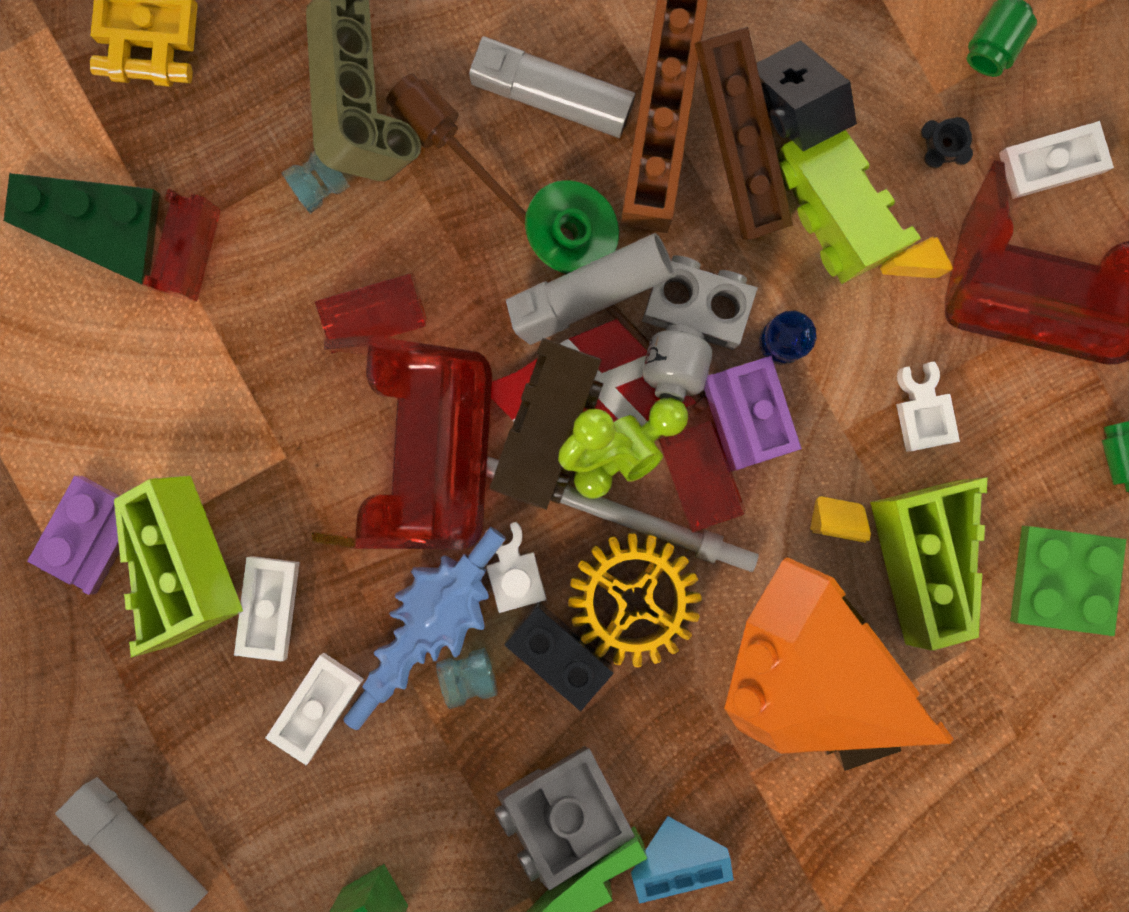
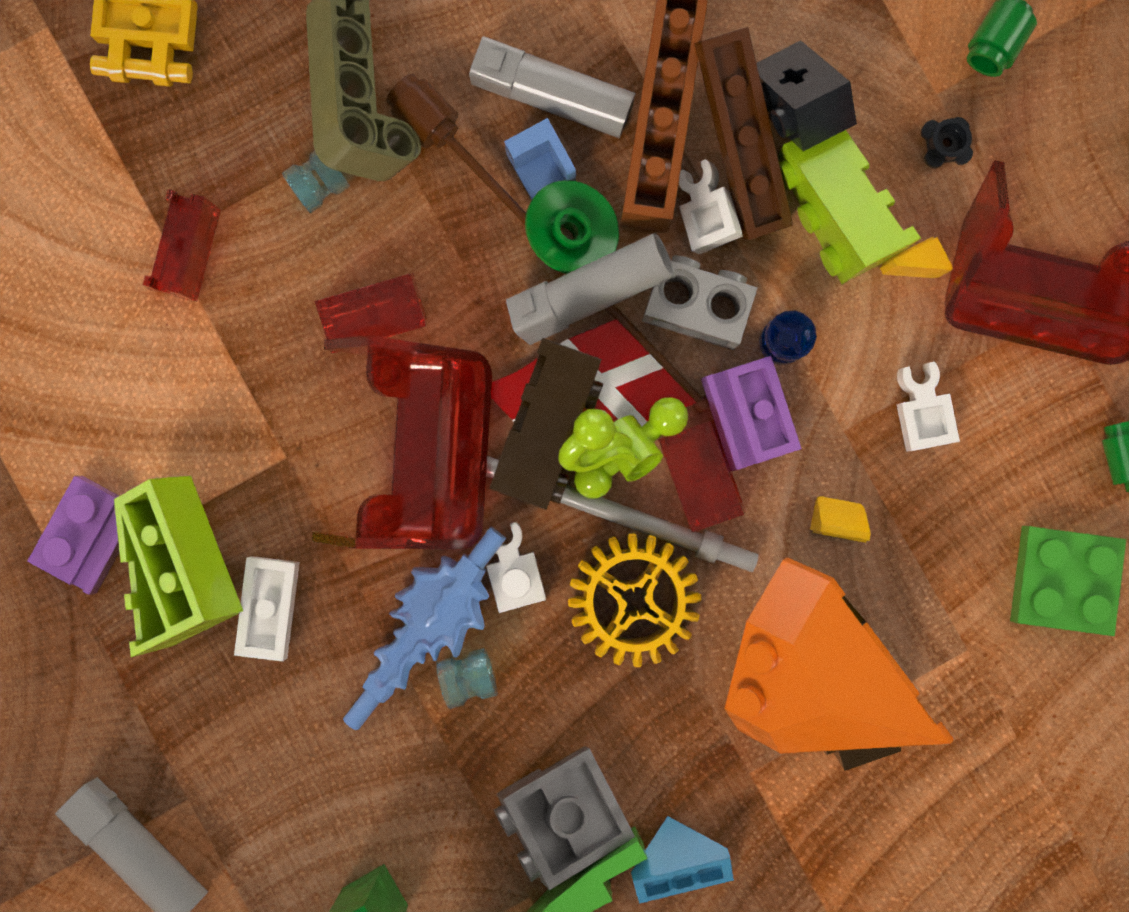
(89, 219): dark green wing -> none
(314, 708): white plate -> none
(539, 157): none -> medium blue panel
(559, 656): black brick -> none
(677, 362): light grey head -> none
(711, 214): none -> white plate
(933, 560): lime wedge -> none
(1056, 160): white plate -> none

